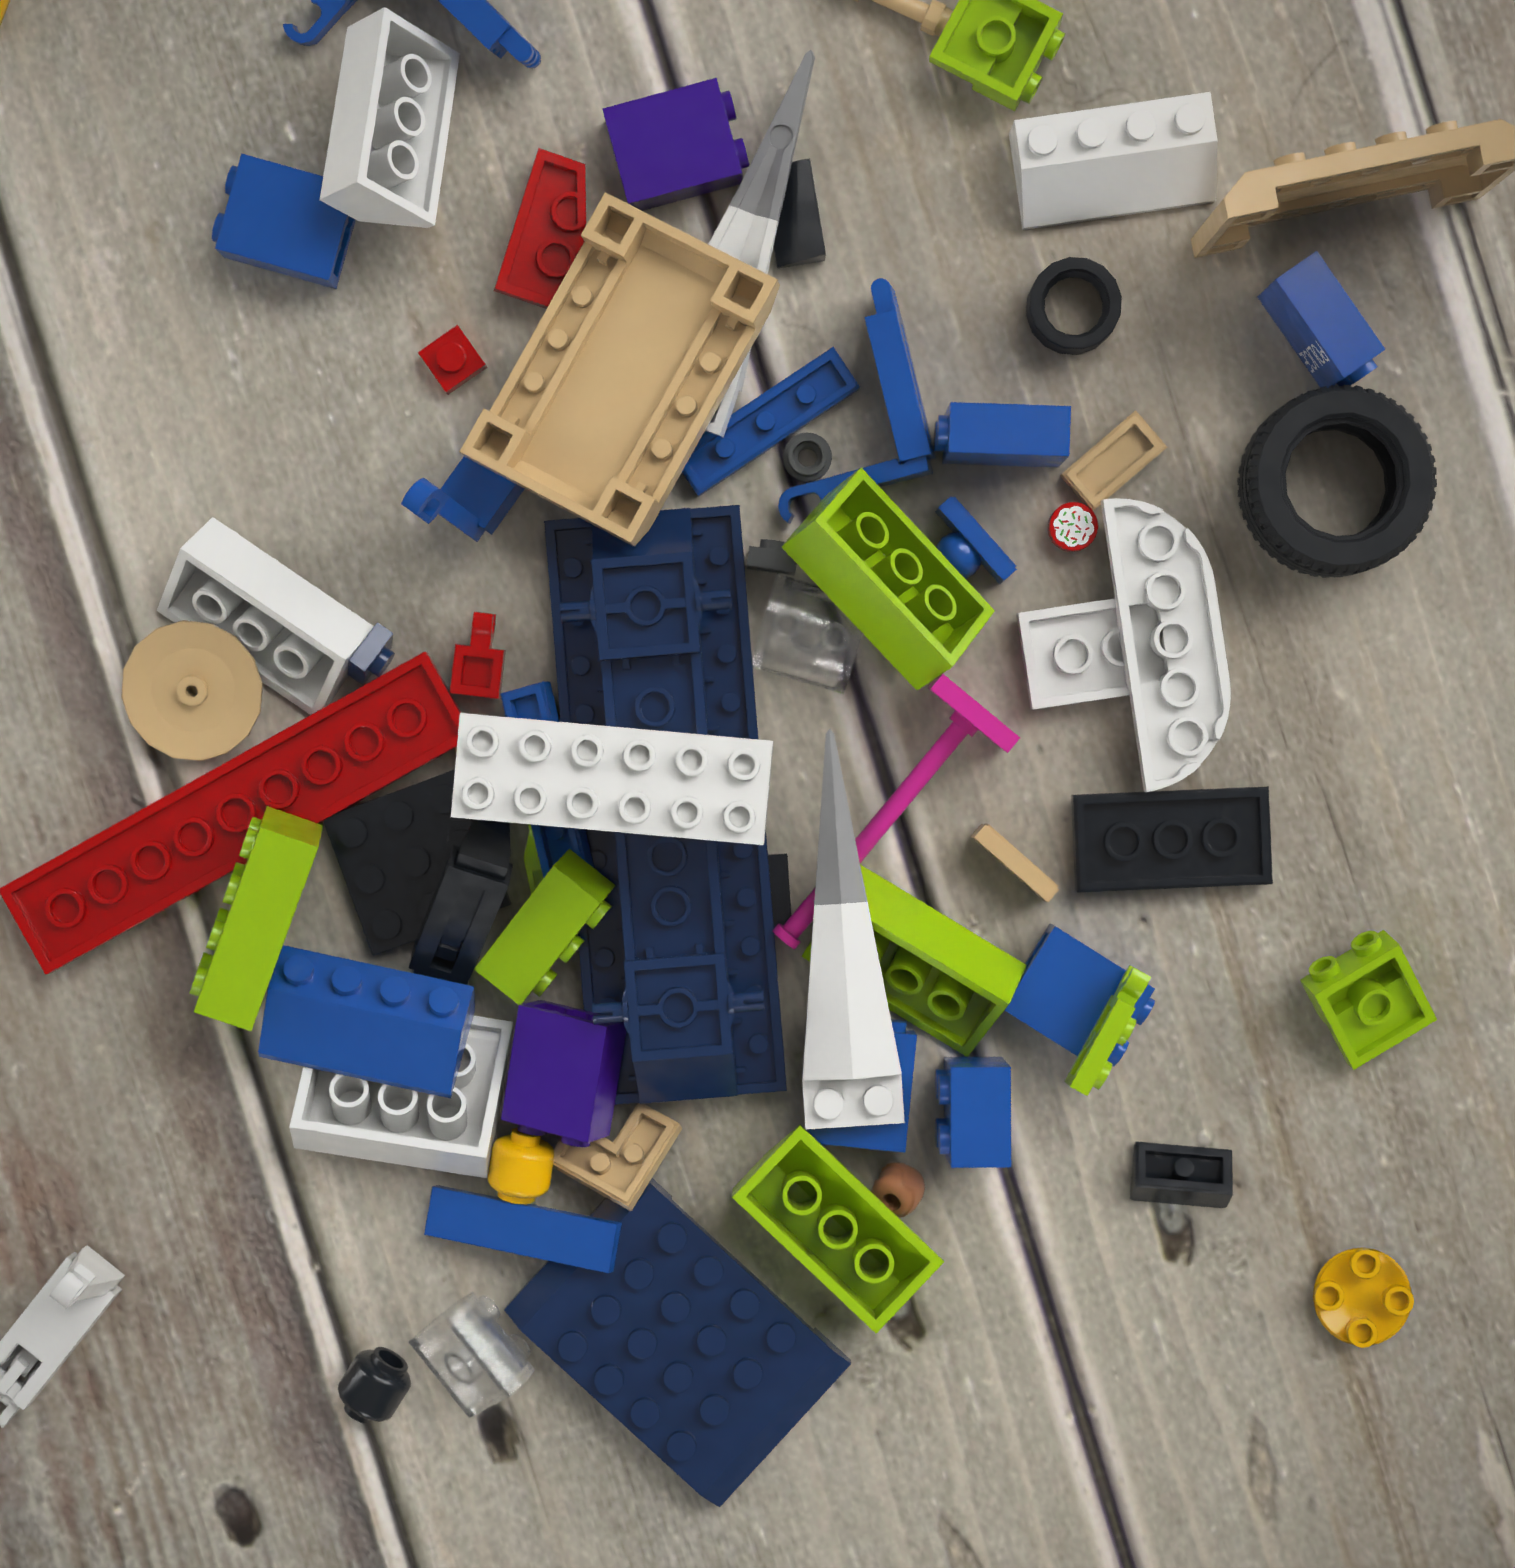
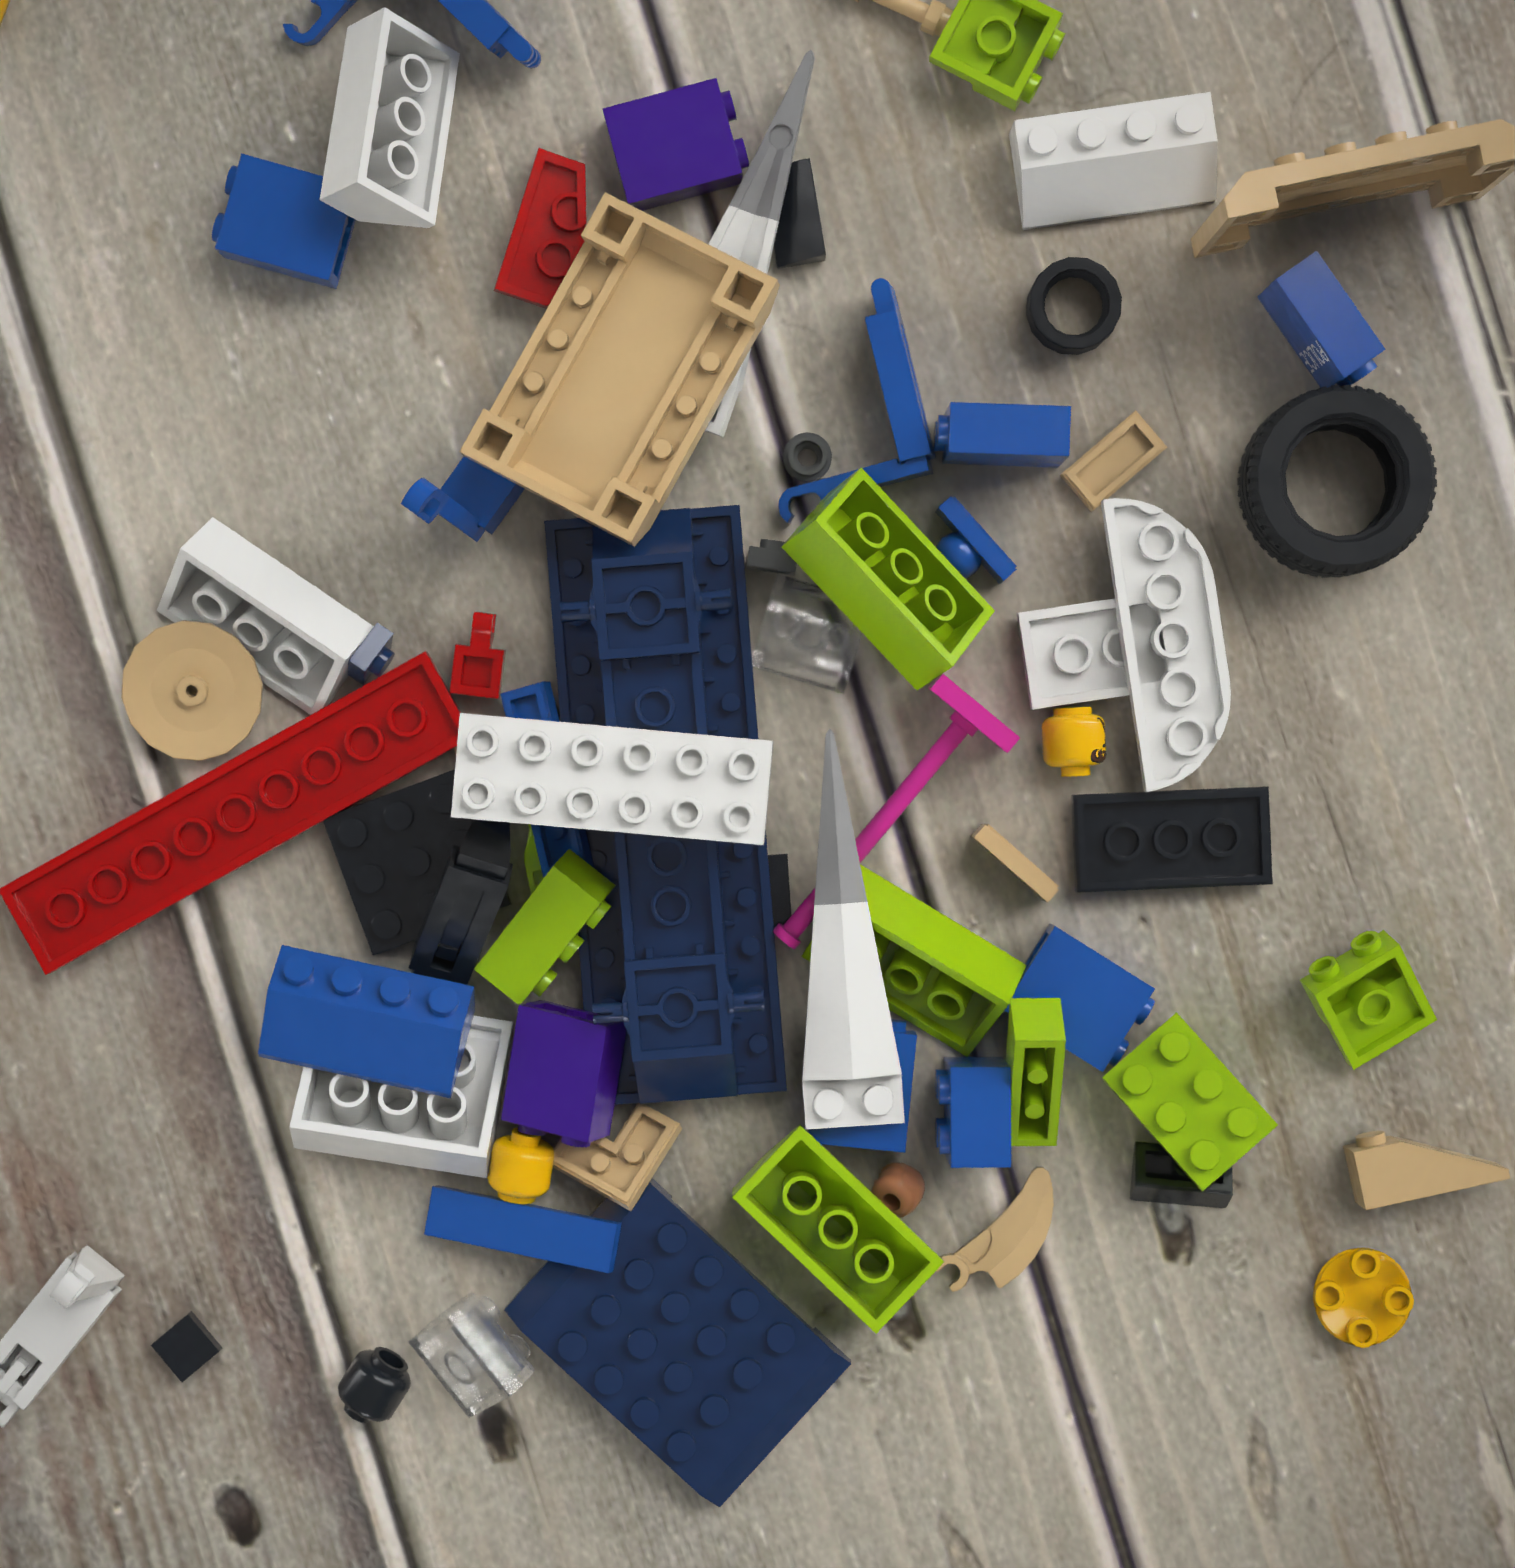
(186, 1346): none -> black tile
(261, 910): lime brick -> none
(452, 359): red plate -> none
(770, 420): blue tile -> none
(1011, 1238): none -> tan piece
(1037, 1063): none -> lime brick
(1072, 527): tile -> none
(1074, 740): none -> yellow head
(1111, 1028): lime plate -> none
(1189, 1102): none -> lime brick
(1400, 1170): none -> tan slope

